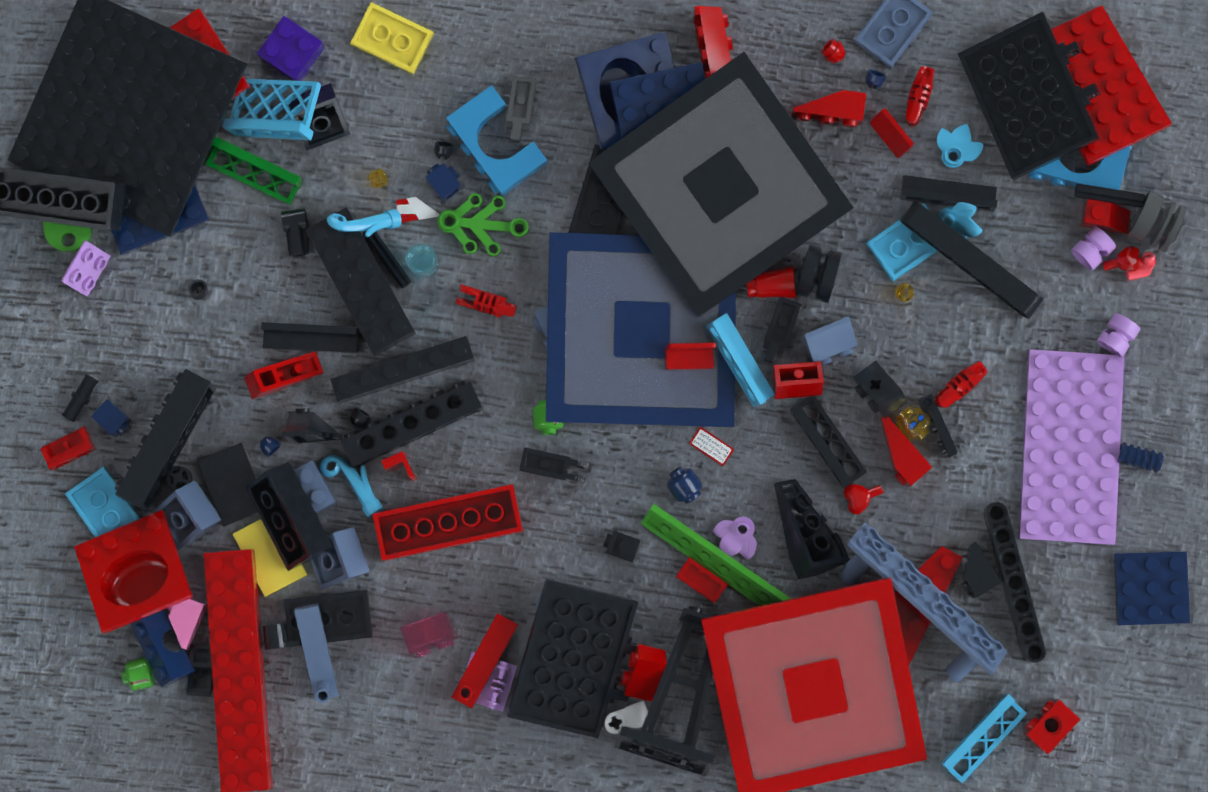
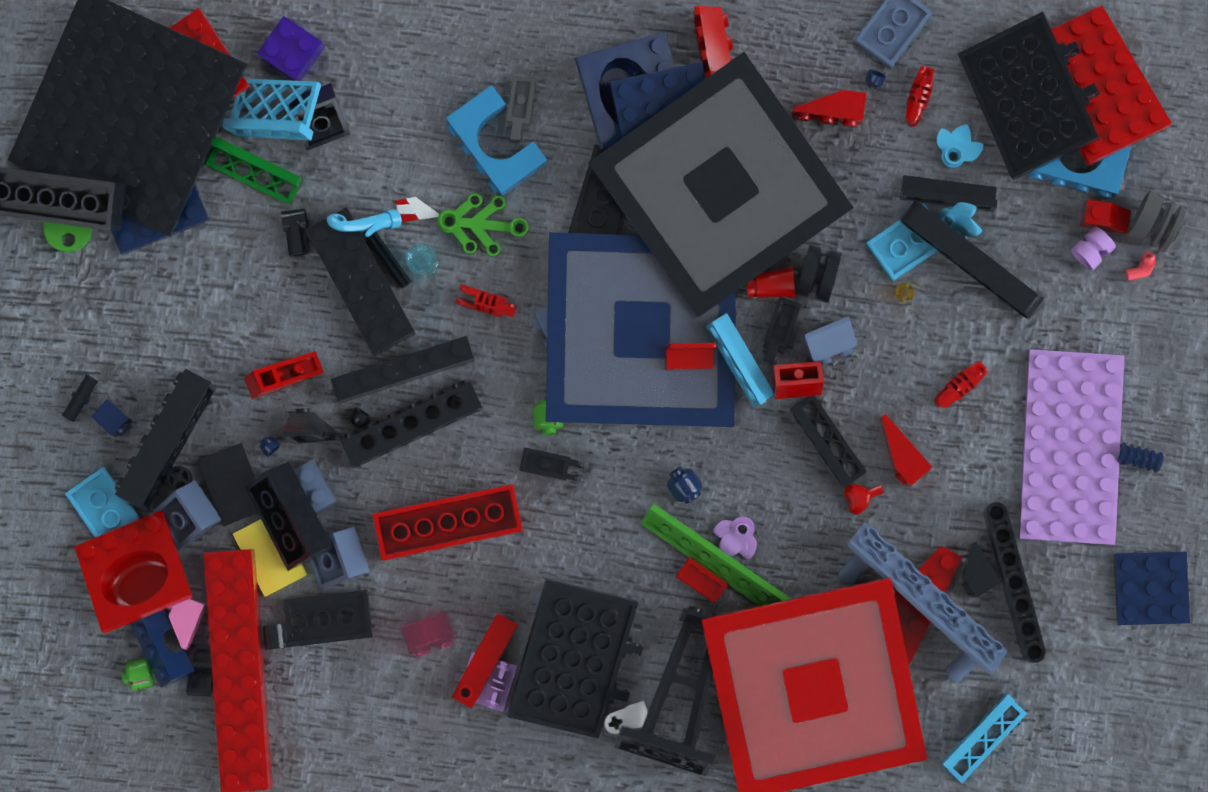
(68, 449): red hinge -> none
(85, 268): lavender hinge -> none
(193, 290): black hinge -> none
(310, 337): black fence -> none
(316, 652): sand blue piece -> none
(358, 482): medium azure plant -> none
(378, 178): clear yellow hinge -> none
(392, 38): light yellow tile -> none
(397, 461): red panel -> none
(443, 148): black hinge -> none
(443, 181): dark blue brick -> none
(621, 546): black bracket -> none
(644, 672): red brick -> none
(711, 446): white sticker -> none
(809, 540): black wedge -> none
(833, 51): red plate -> none
(879, 389): black brick -> none
(891, 133): red slope -> none
(913, 423): clear yellow head -> none
(938, 425): black hinge -> none
(1064, 719): red brick -> none
(1109, 195): black axle -> none
(1118, 335): lavender wheel -> none
(1125, 260): red rock -> none

